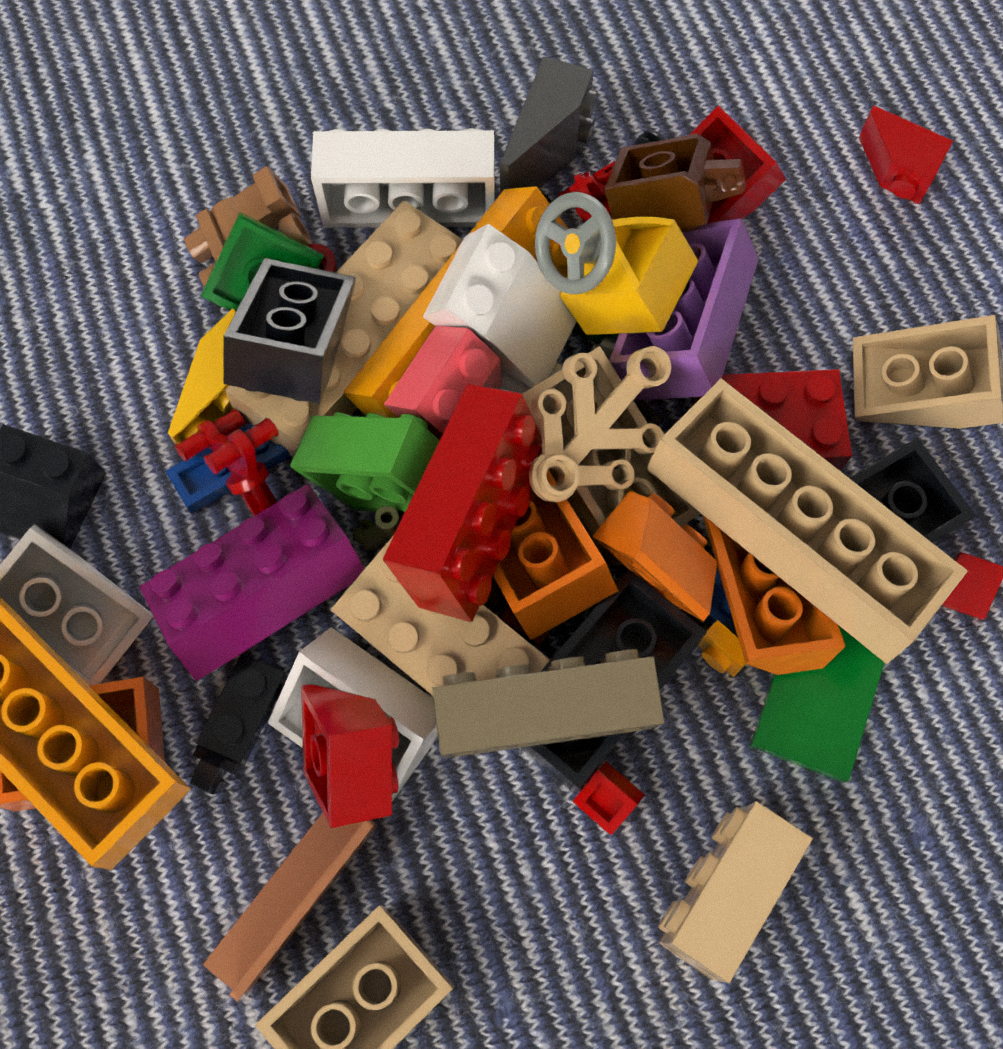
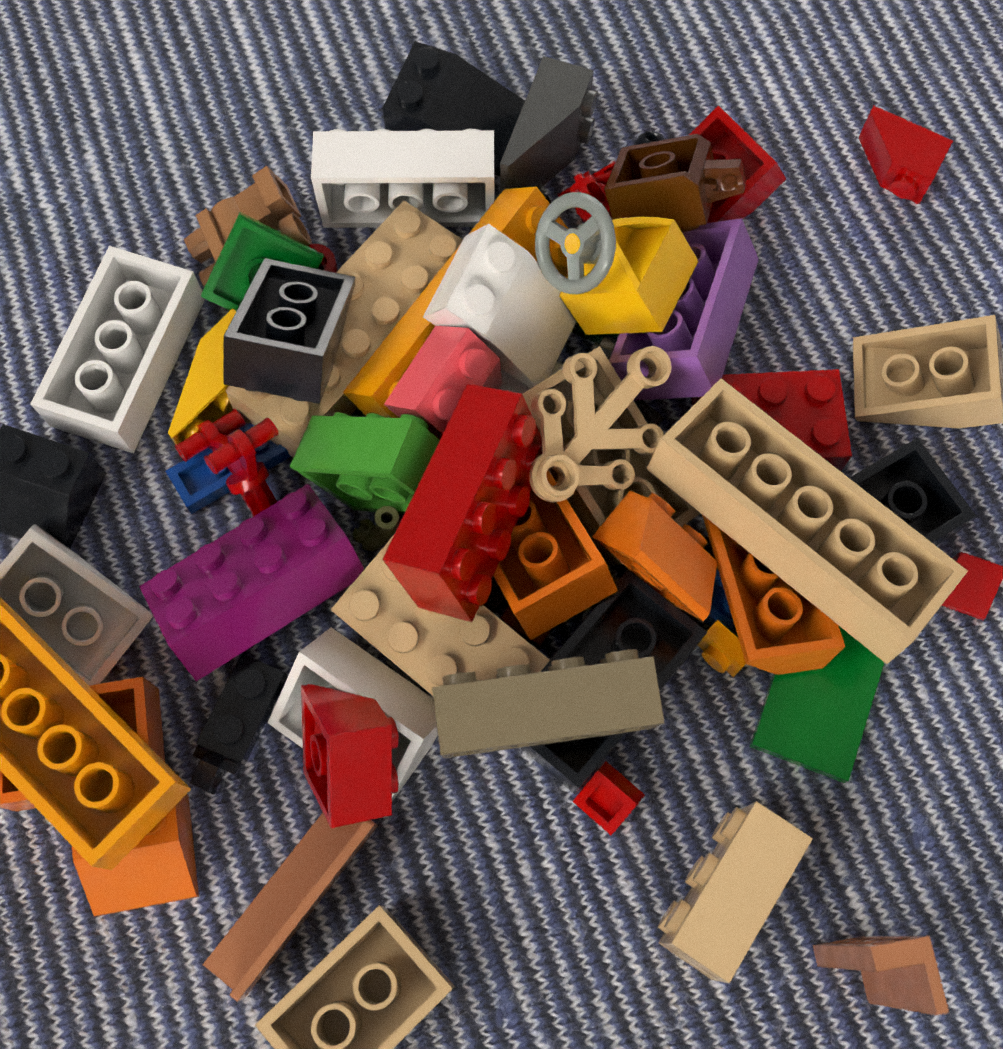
(119, 349): none -> white brick
(151, 874): none -> orange slope
(450, 95): none -> black slope
(894, 970): none -> nougat panel

